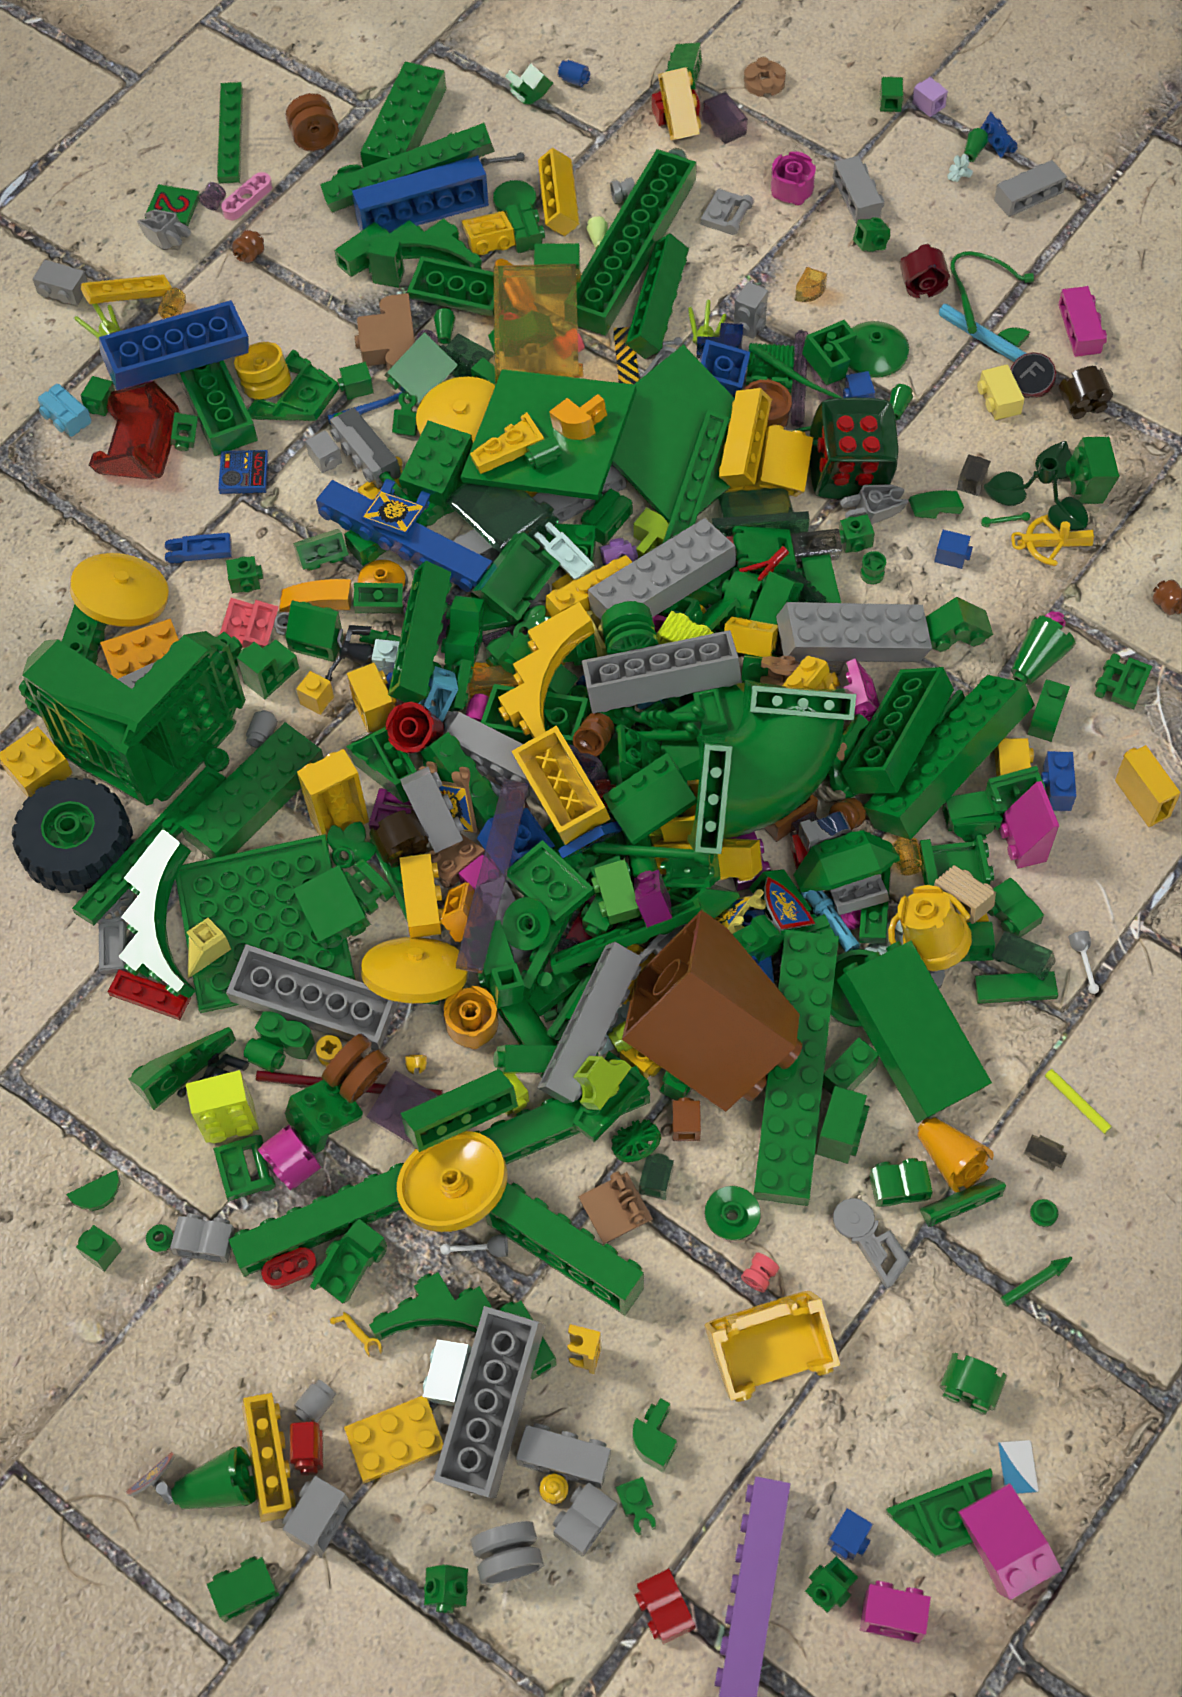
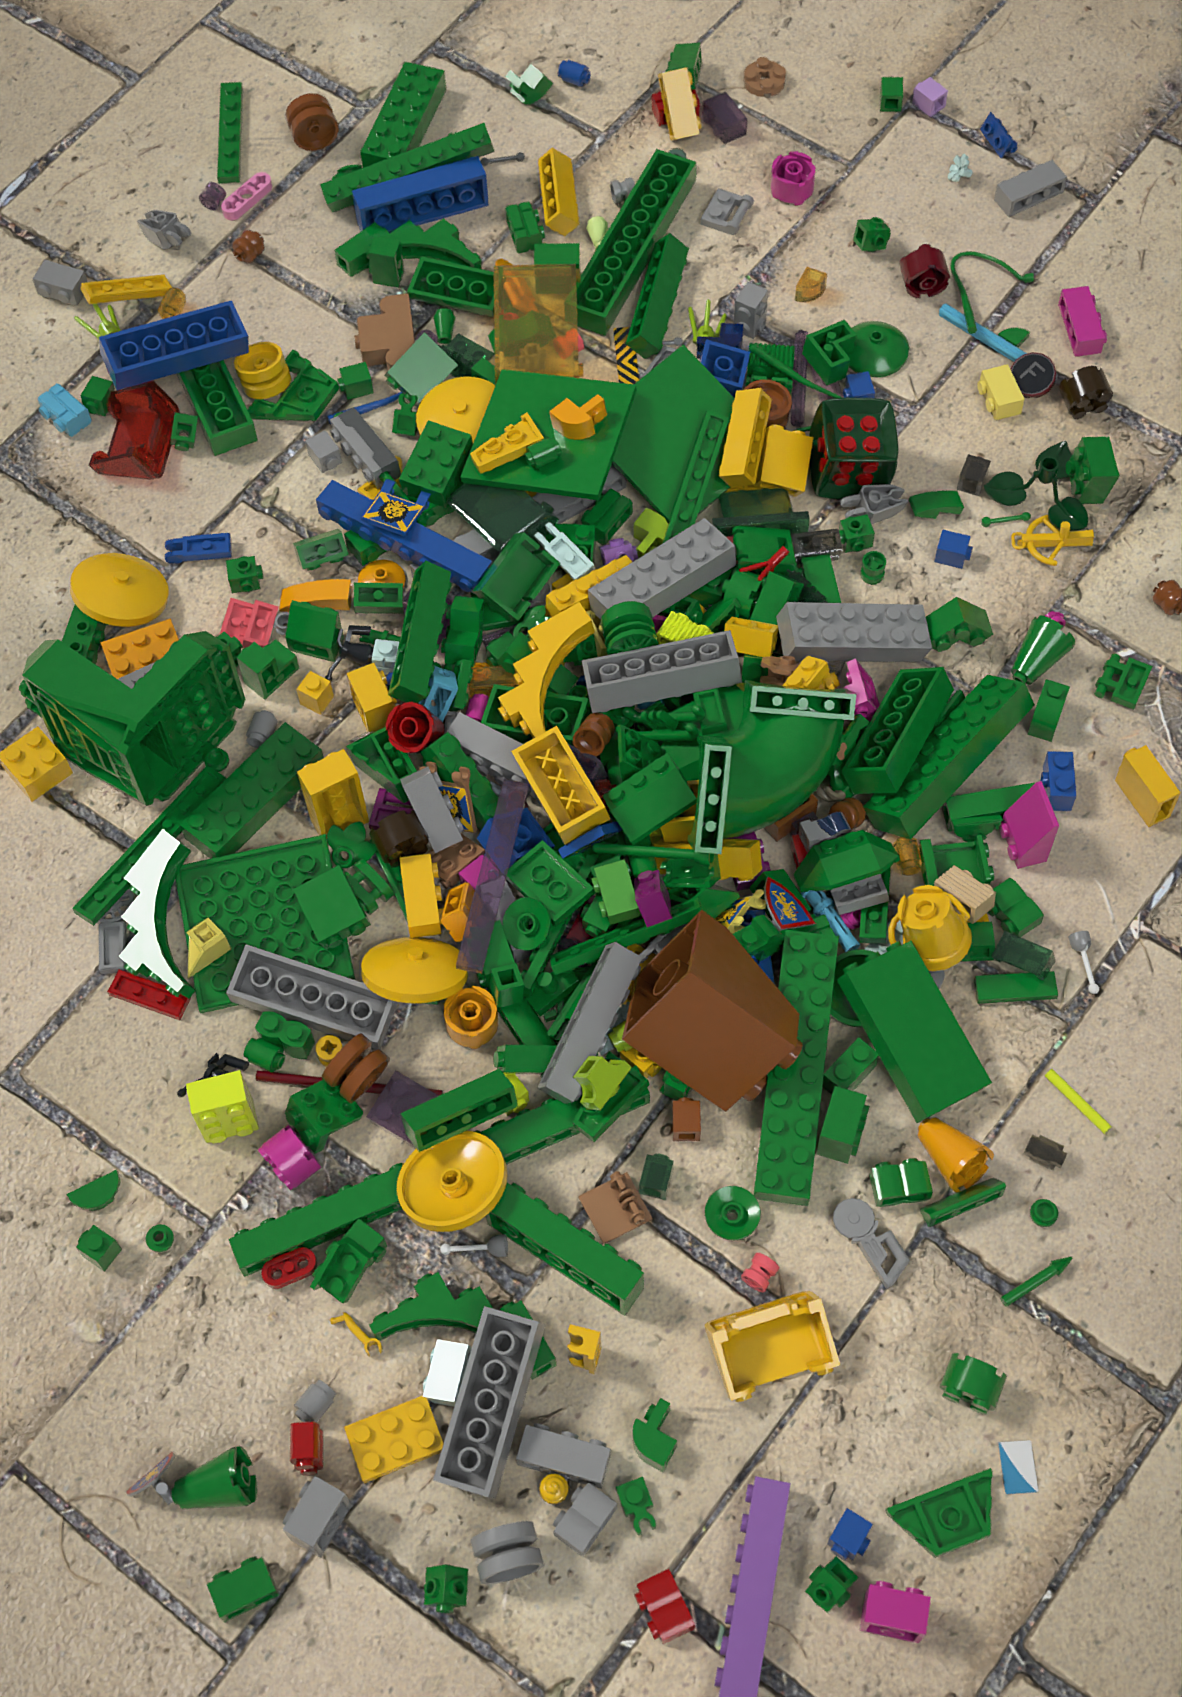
(71, 834): black wheel -> none
(169, 1072): green wedge -> none
(175, 200): green tile -> none
(202, 1238): light grey brick -> none
(235, 1171): green plate -> none
(243, 471): tile -> none
(266, 1457): yellow brick -> none
(416, 1061): yellow hinge -> none
(489, 233): yellow plate -> none
(513, 193): green tile -> none
(634, 1140): green wheel -> none
(857, 188): light grey brick -> none
(900, 399): green cone -> none
(975, 143): green cone -> none
(1008, 788): green hinge -> none
(1009, 1542): dark pink slope -> none
(1013, 755): yellow brick -> none

